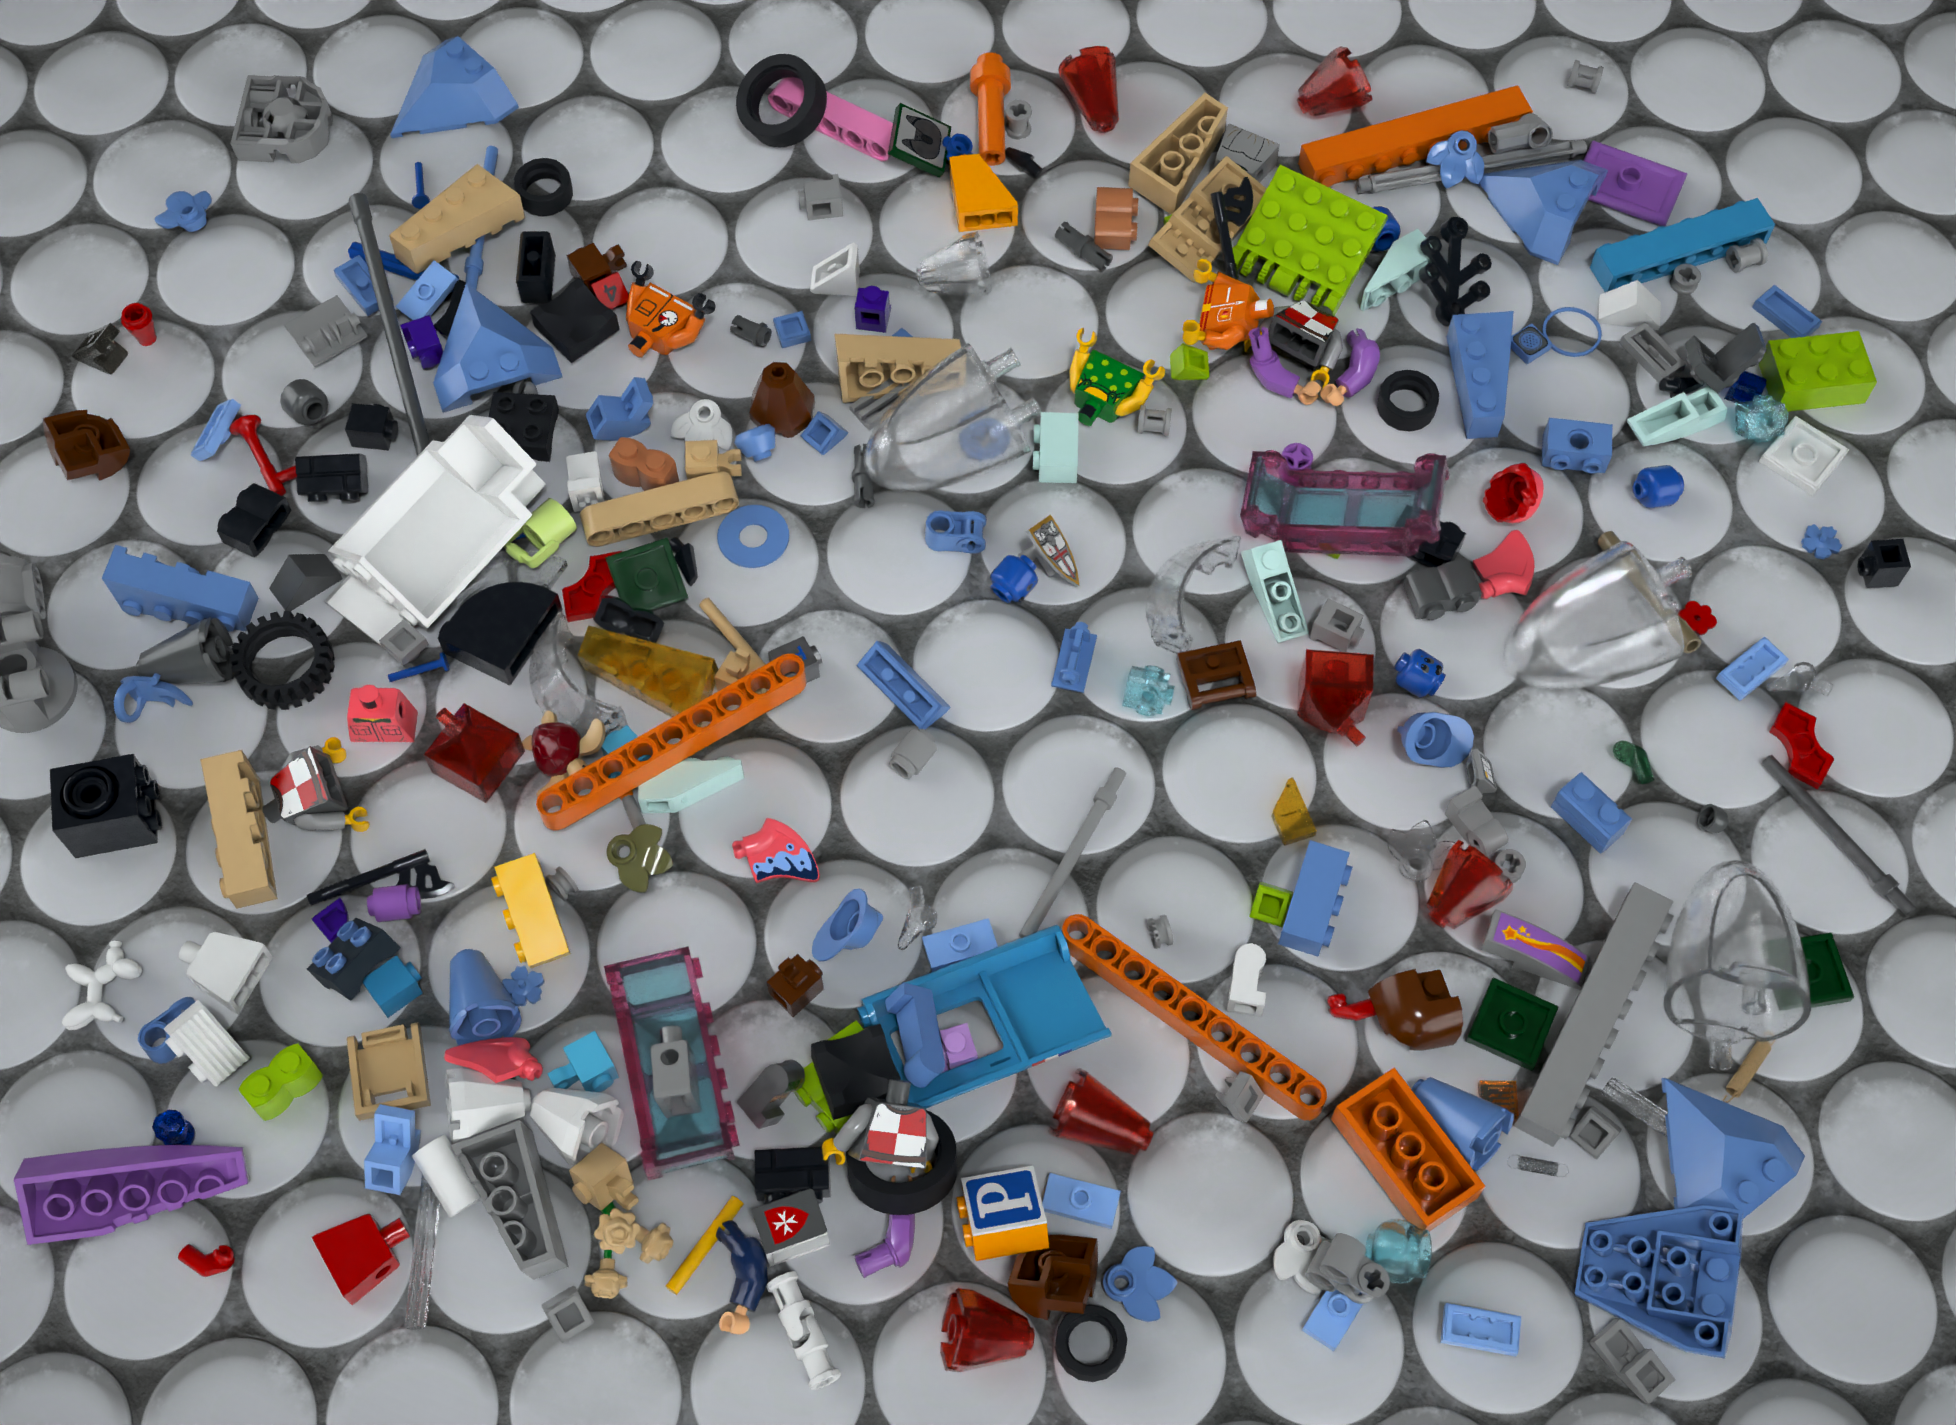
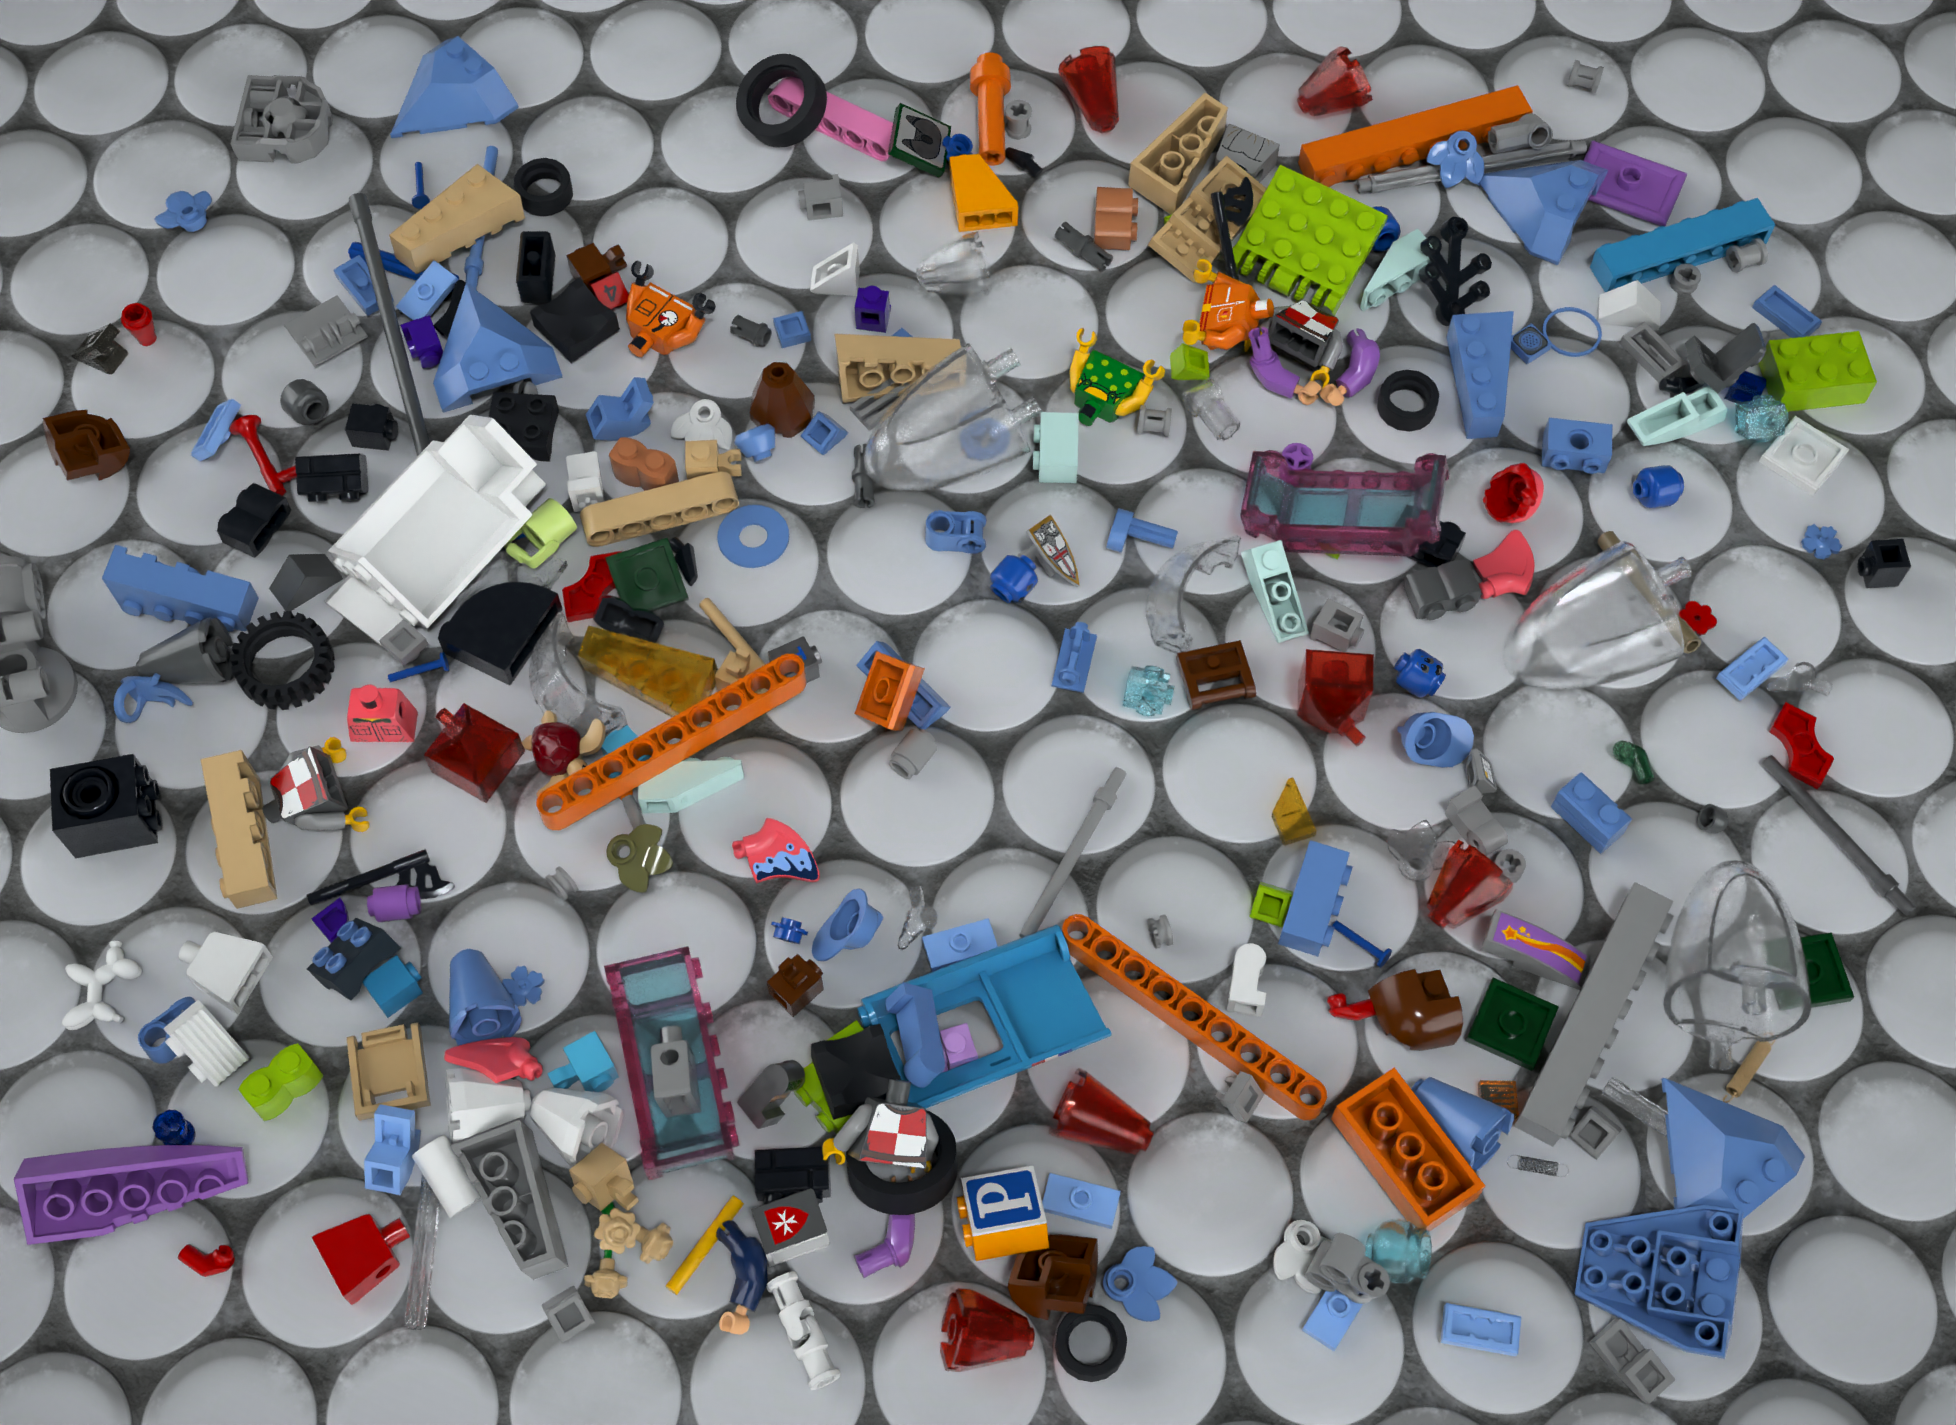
(530, 911): yellow wedge -> none
(789, 930): none -> blue plate
(889, 691): none -> orange slope
(1125, 525): none -> medium blue piece
(1208, 403): none -> clear piece
(1382, 956): none -> blue pin

